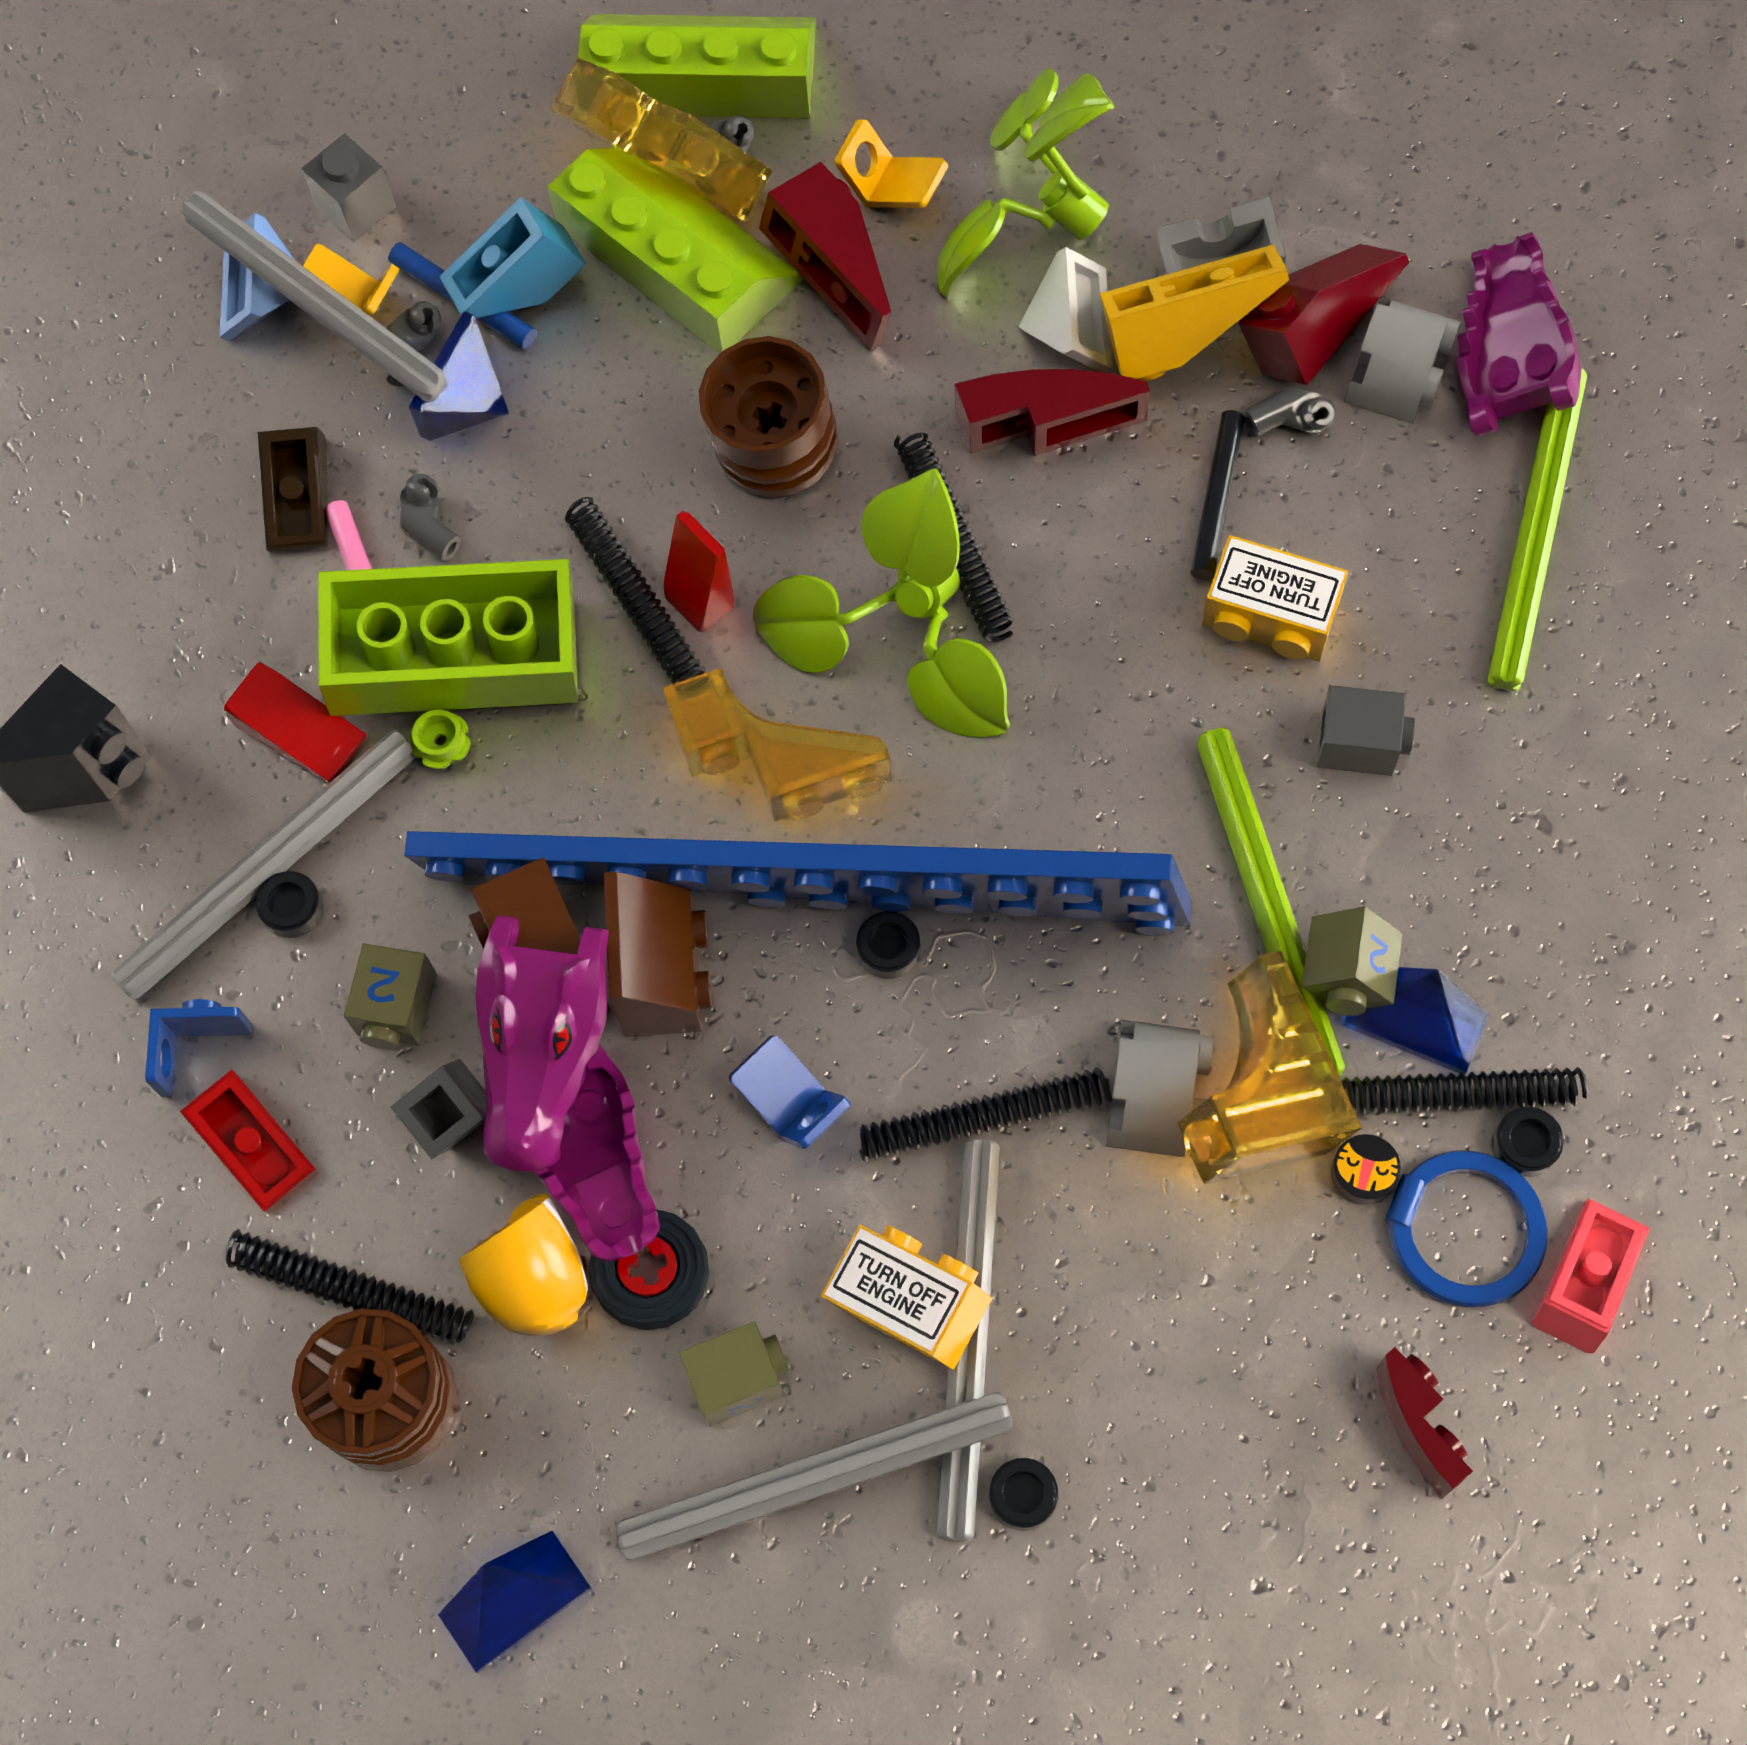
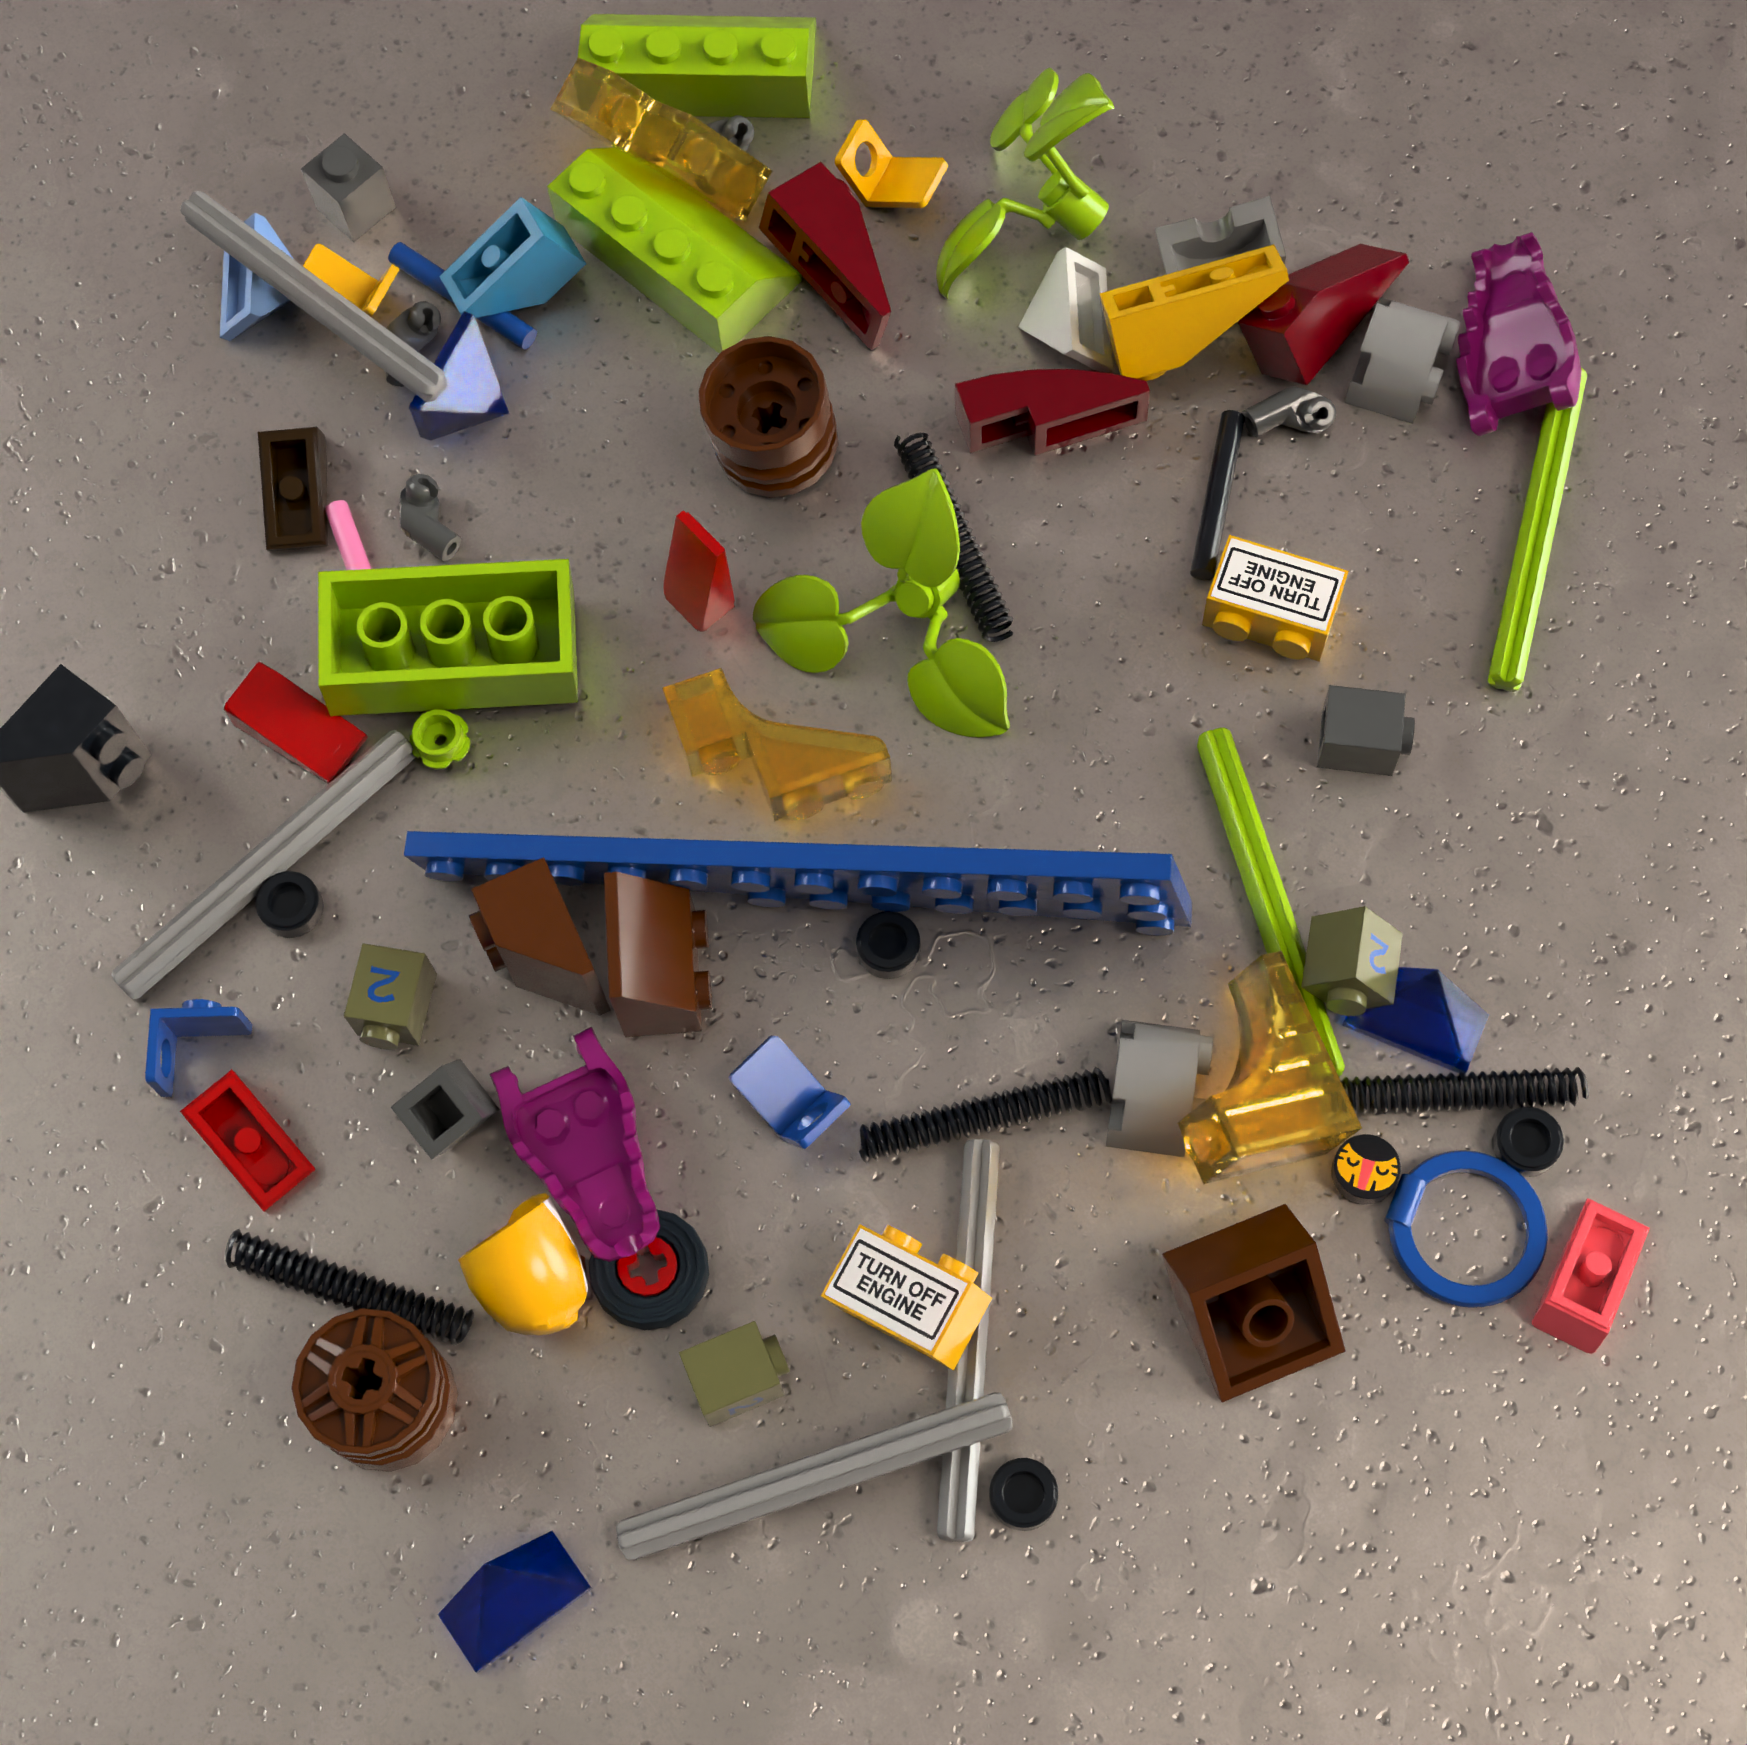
(537, 1032): magenta animal -> none
(627, 595): black piece -> none
(1255, 1301): none -> reddish brown slope
(1409, 1398): dark red slope -> none

